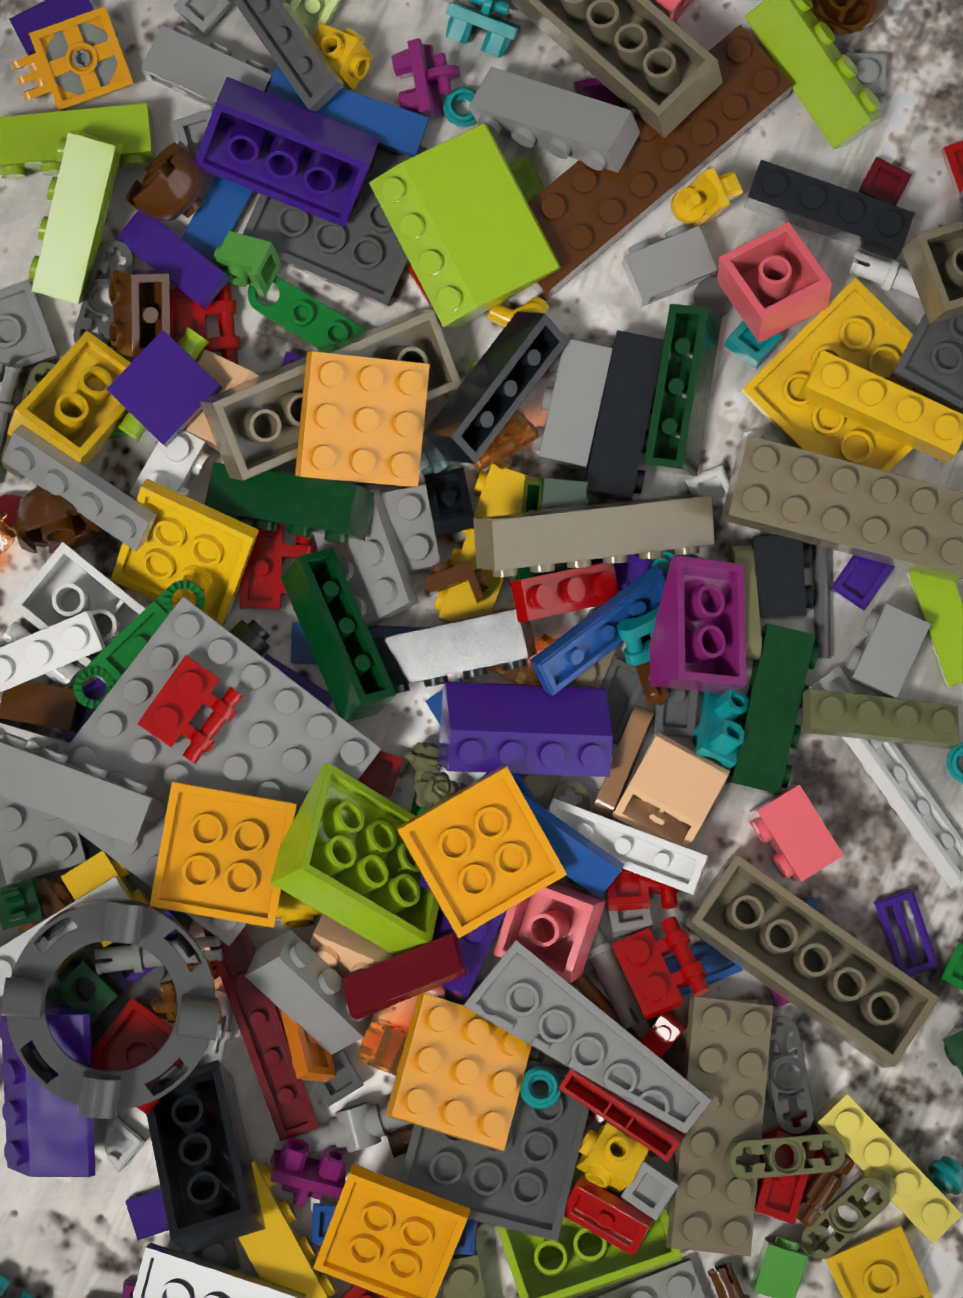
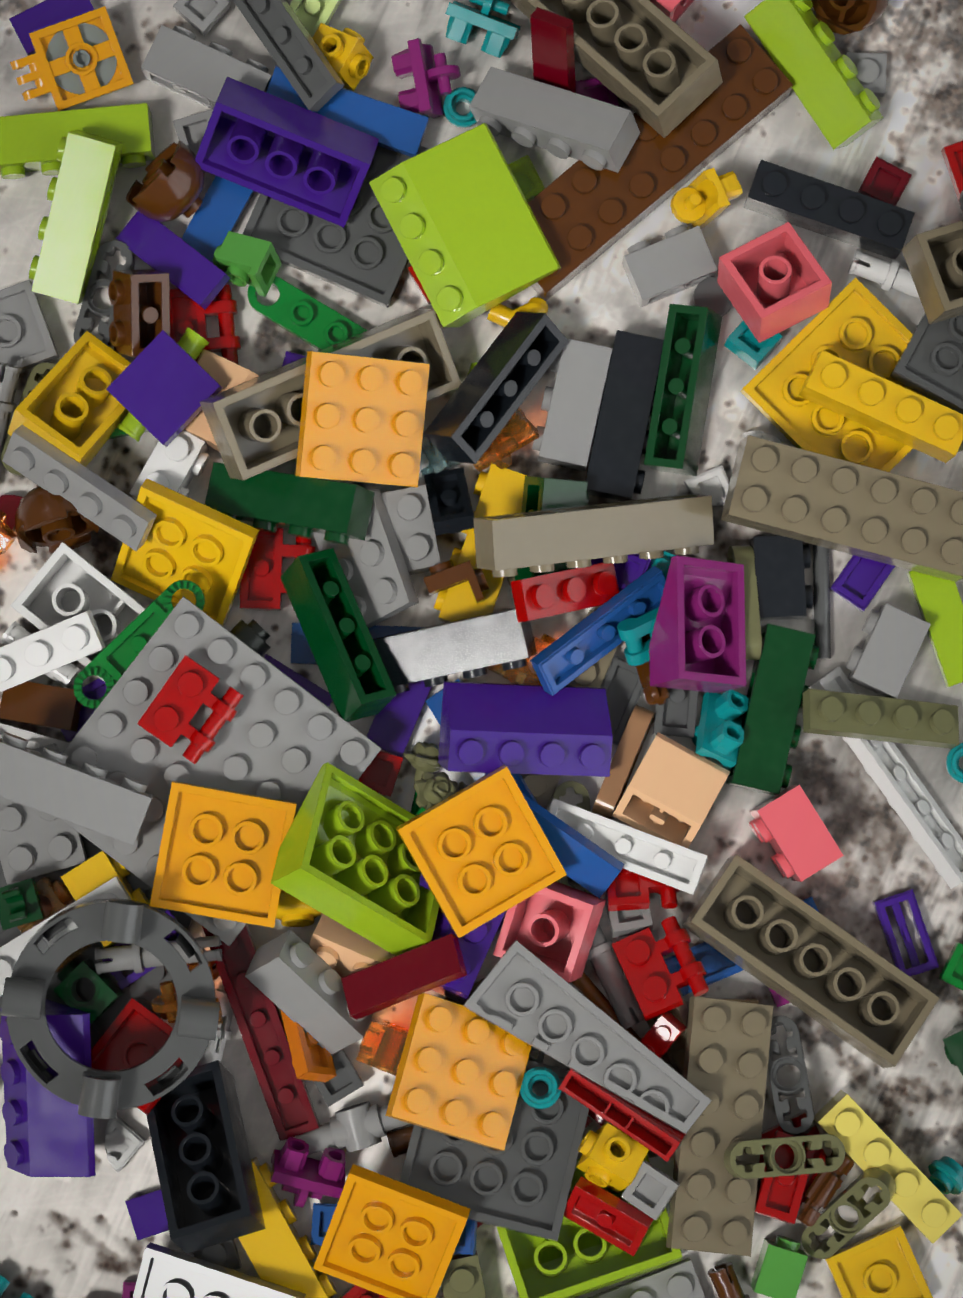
(397, 720): none -> dark purple tile
(553, 49): none -> dark red tile

